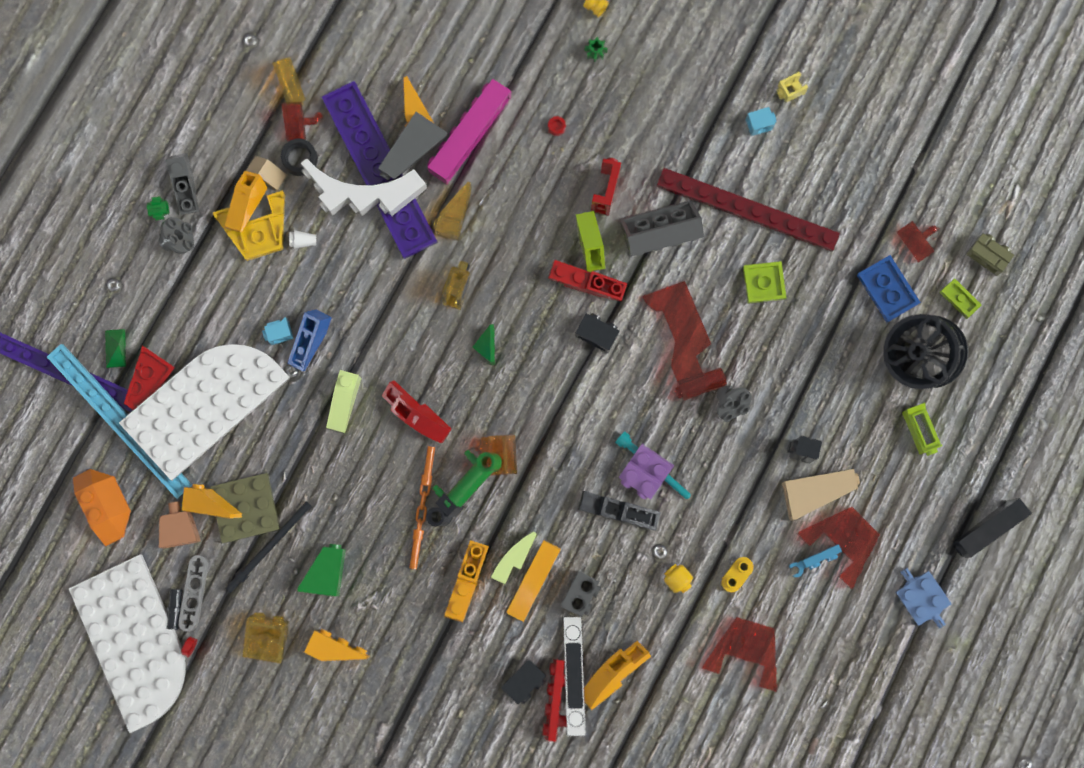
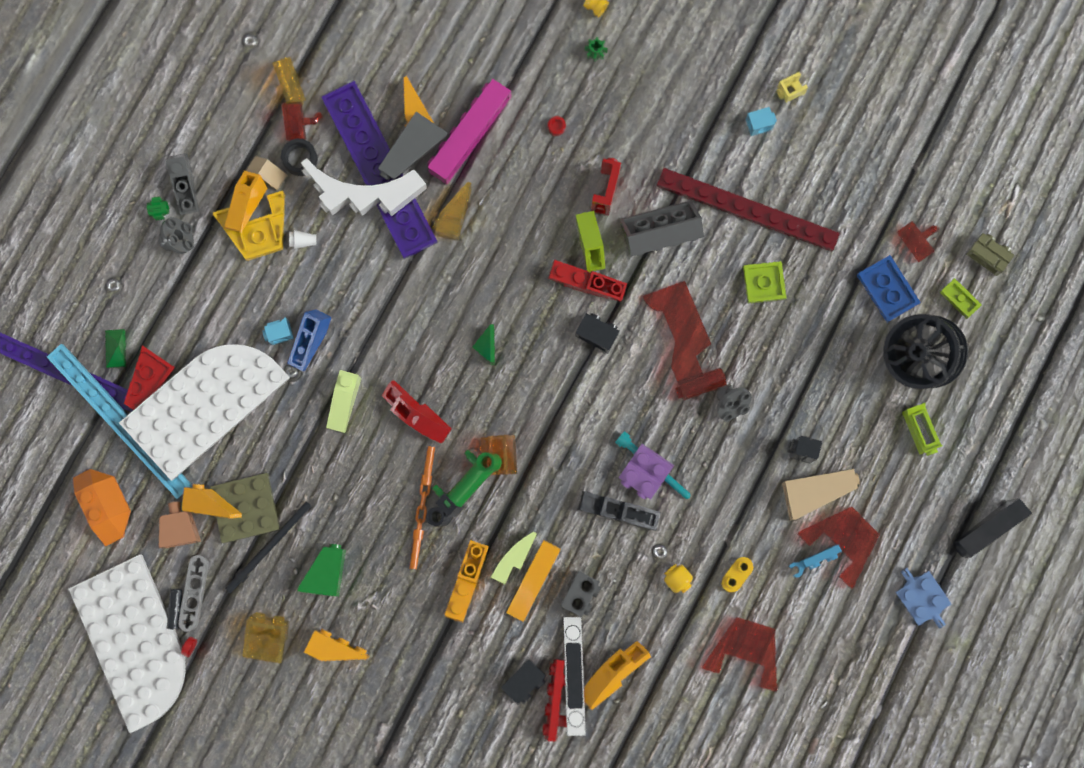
(456, 286): clear yellow torso -> none

